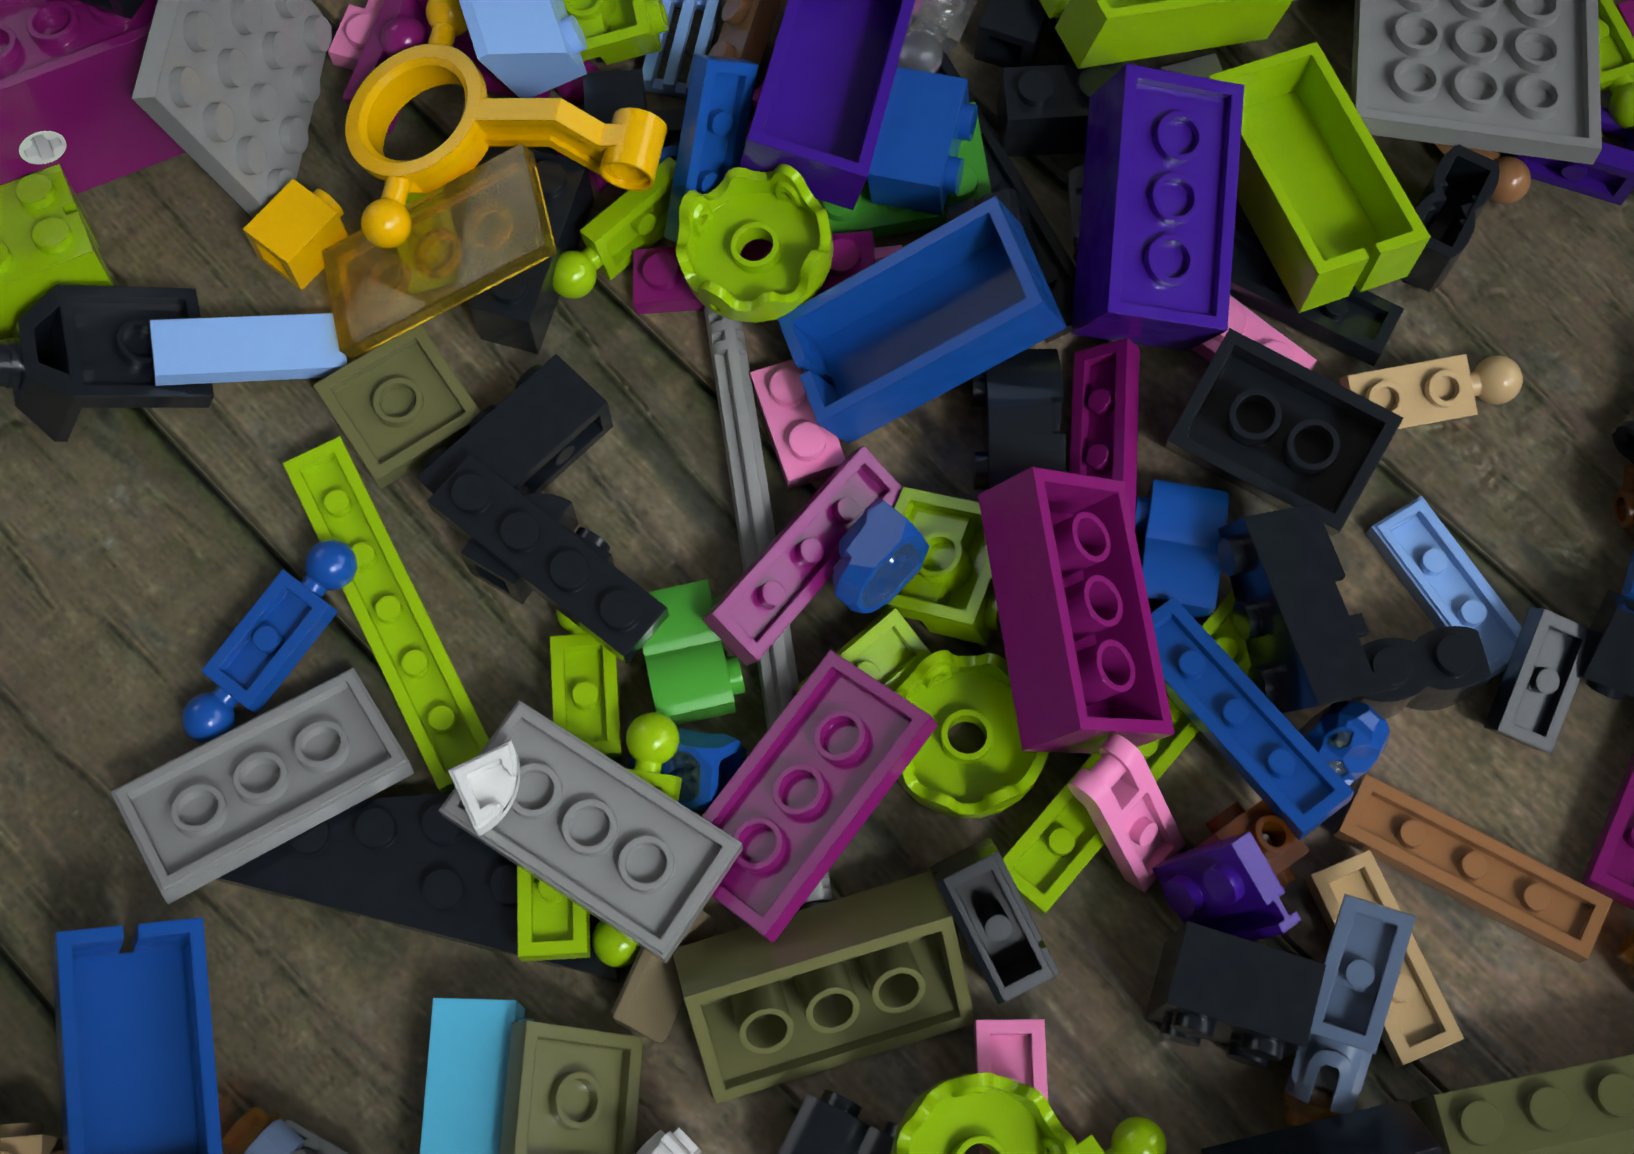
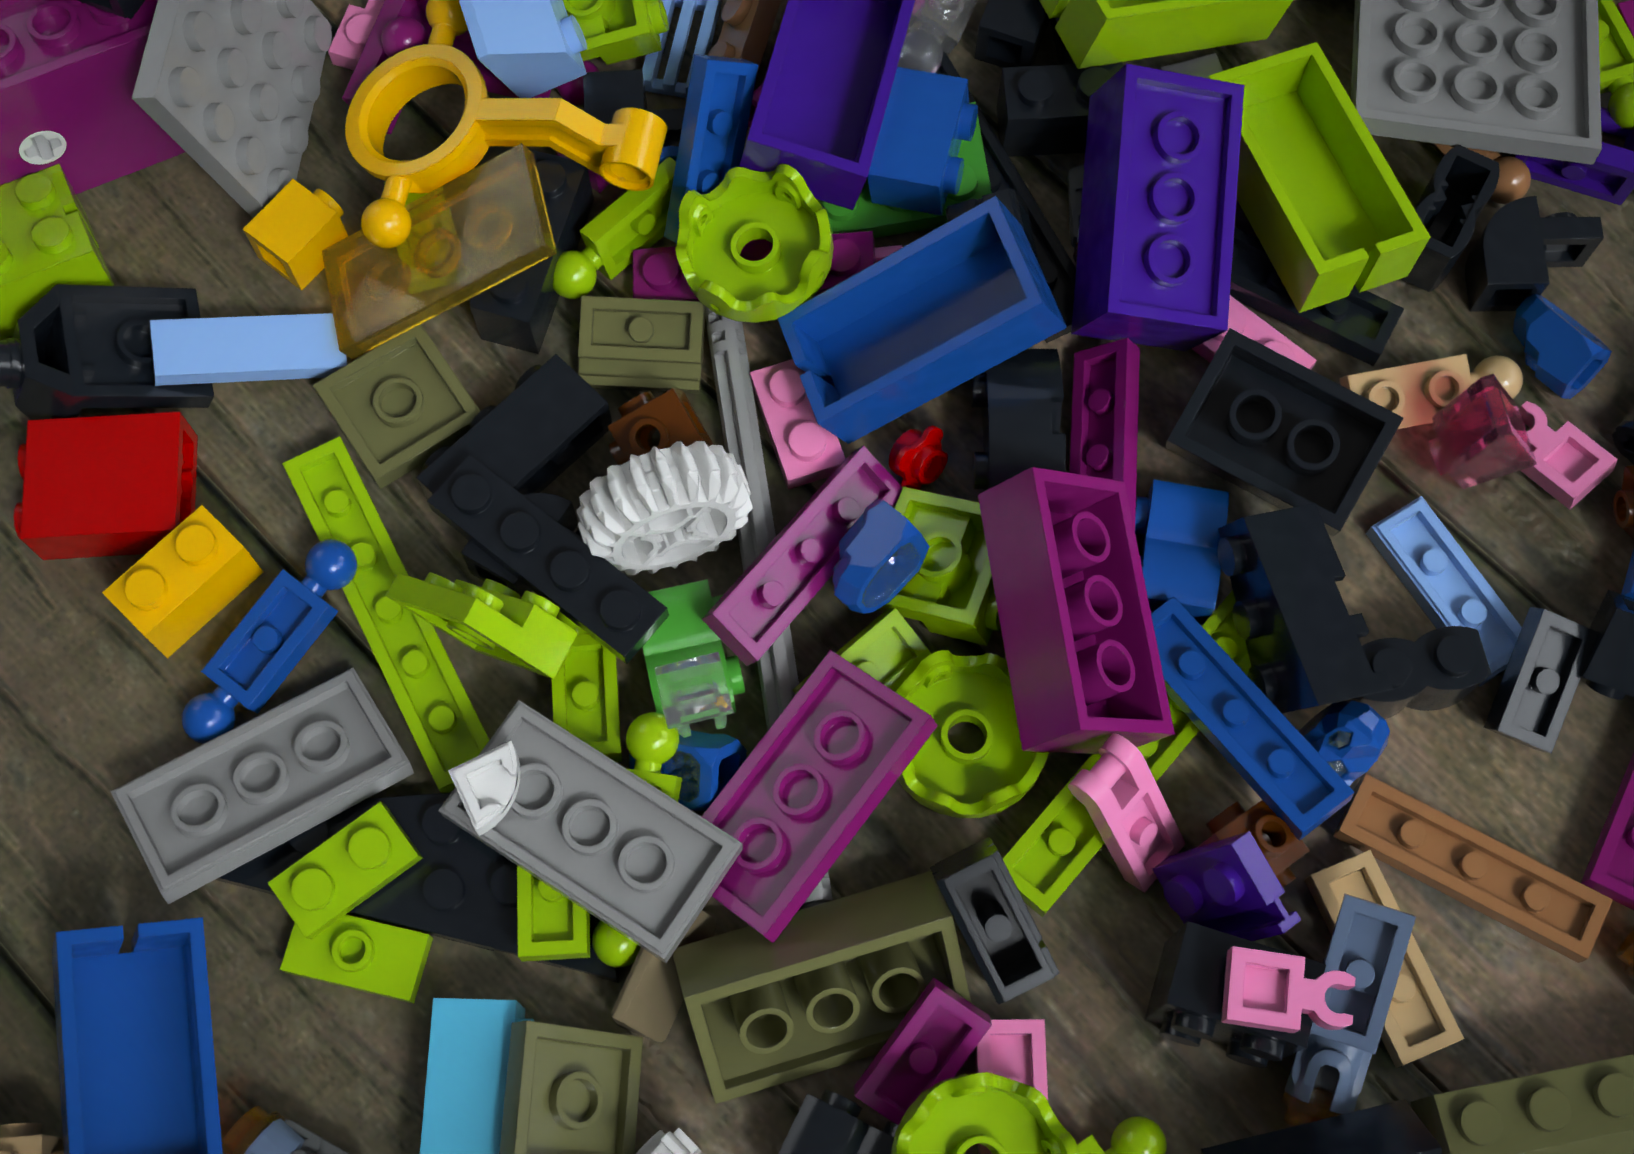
(105, 483): none -> red brick
(183, 581): none -> yellow brick
(345, 870): none -> lime plate
(361, 957): none -> lime plate
(490, 620): none -> lime plate
(641, 343): none -> olive plate
(644, 414): none -> reddish brown brick
(664, 507): none -> white gear
(694, 692): none -> clear tile
(918, 457): none -> red plate
(922, 1050): none -> magenta plate
(1271, 992): none -> bright pink plate
(1481, 435): none -> clear pink slope
(1518, 247): none -> black brick
(1558, 346): none -> blue rock
(1566, 459): none -> bright pink plate

